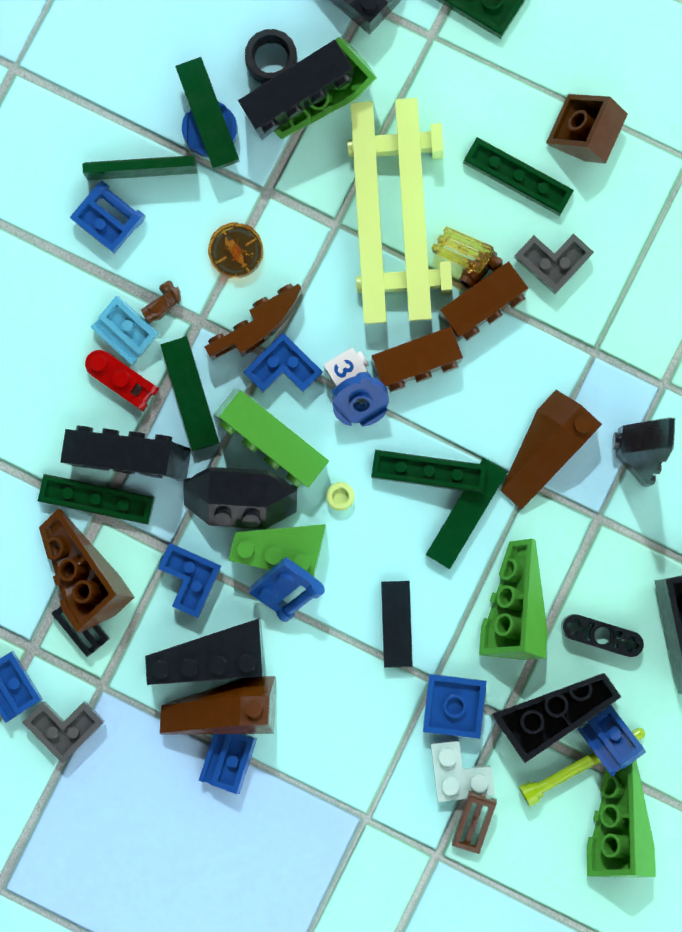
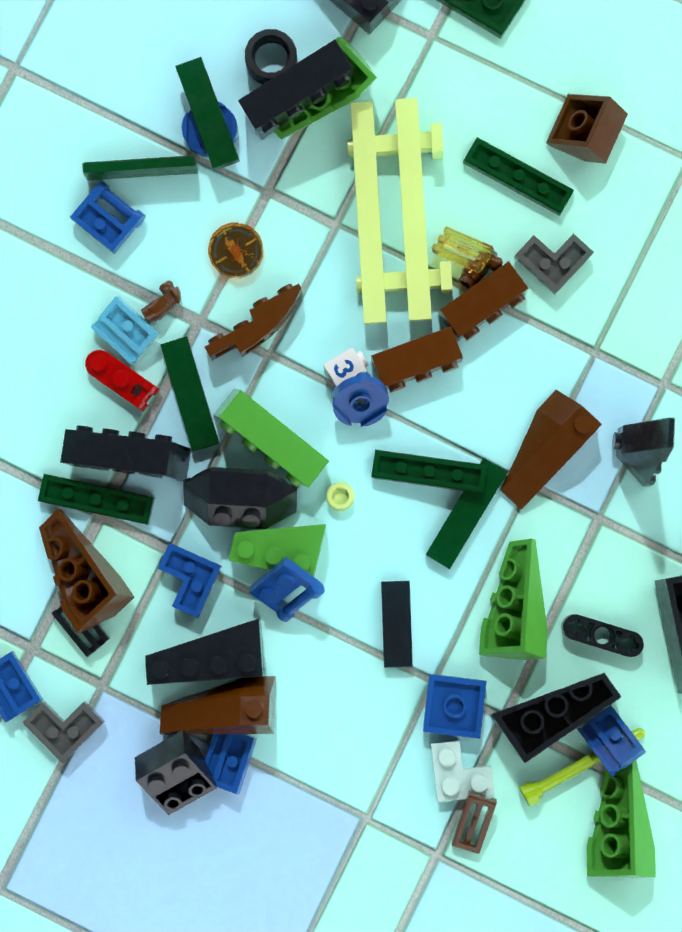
(174, 773): none -> black slope
(282, 358): blue plate -> none

